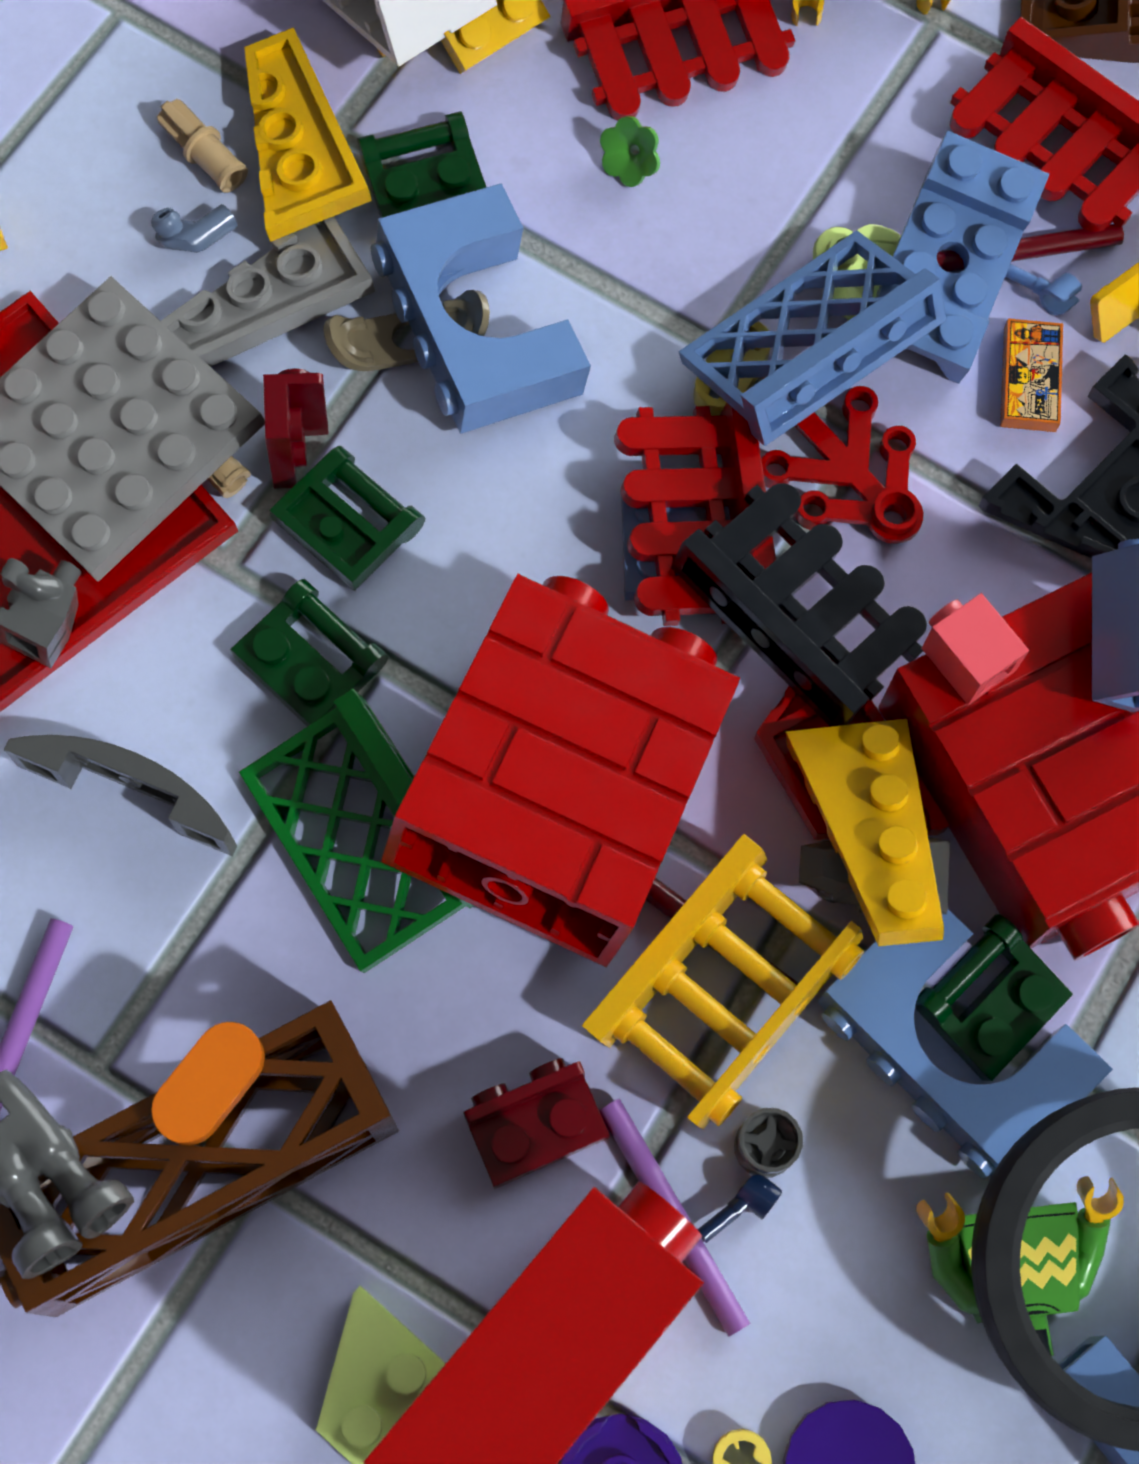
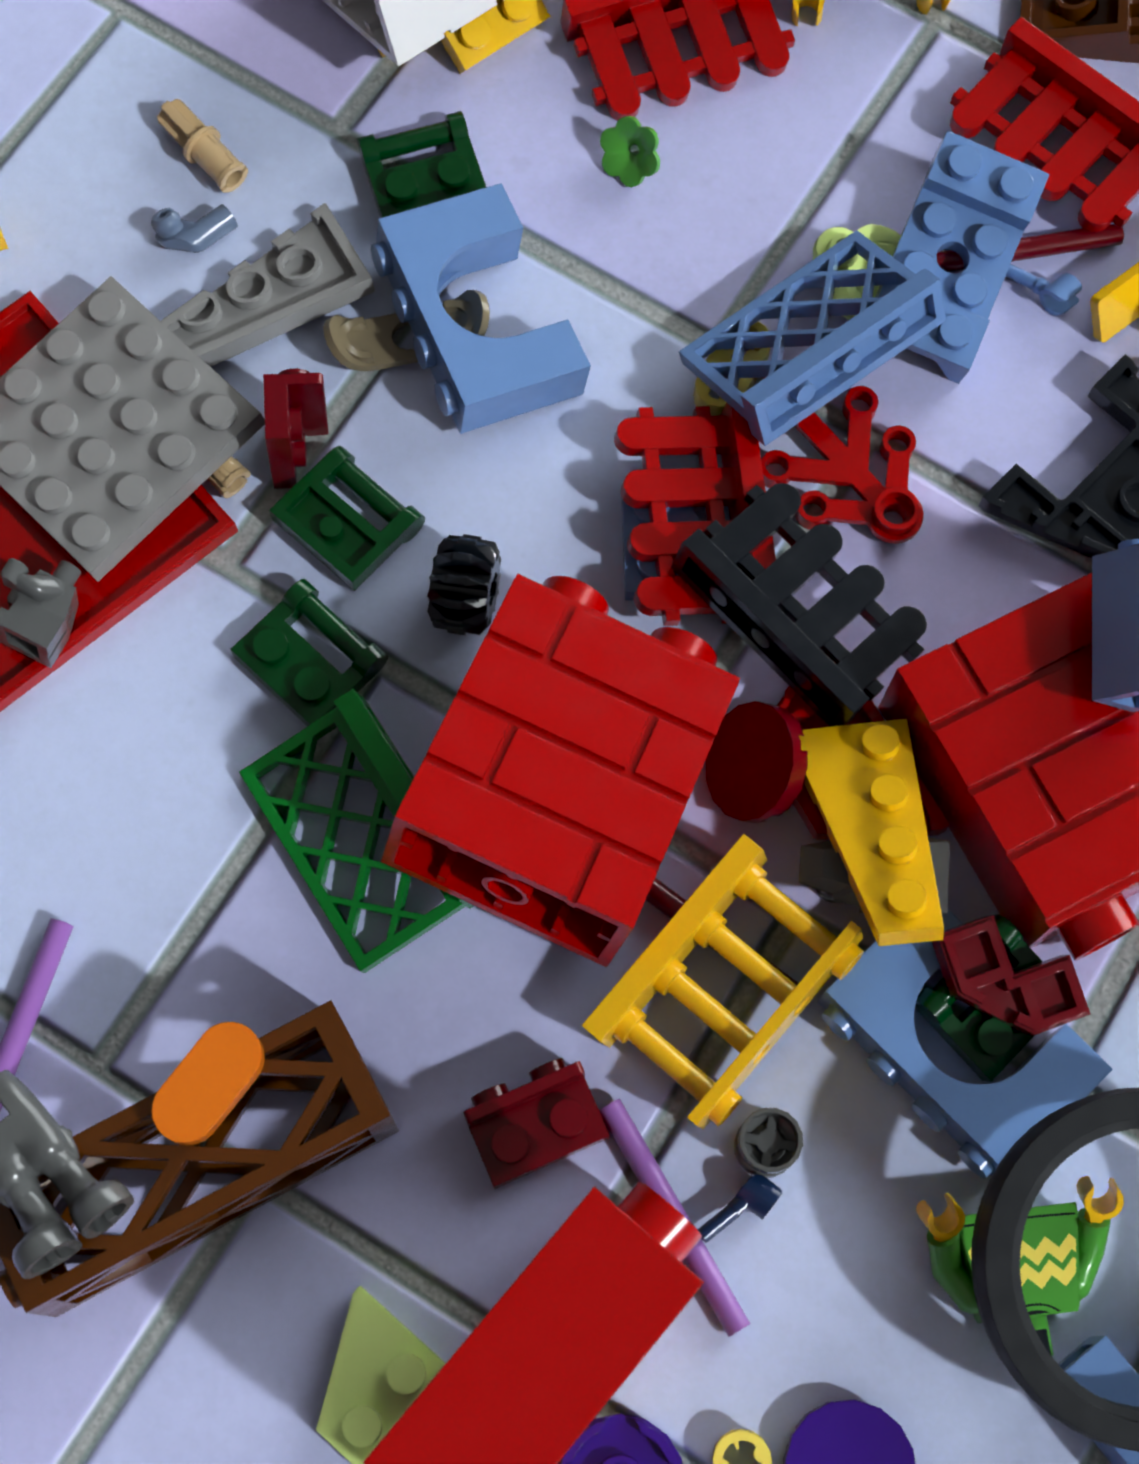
(63, 757): dark grey slope -> none
(300, 146): yellow wing -> none
(464, 584): none -> black gear
(756, 762): none -> dark red tile
(973, 647): coral brick -> none
(982, 977): none -> dark red tile
(1032, 375): tile -> none

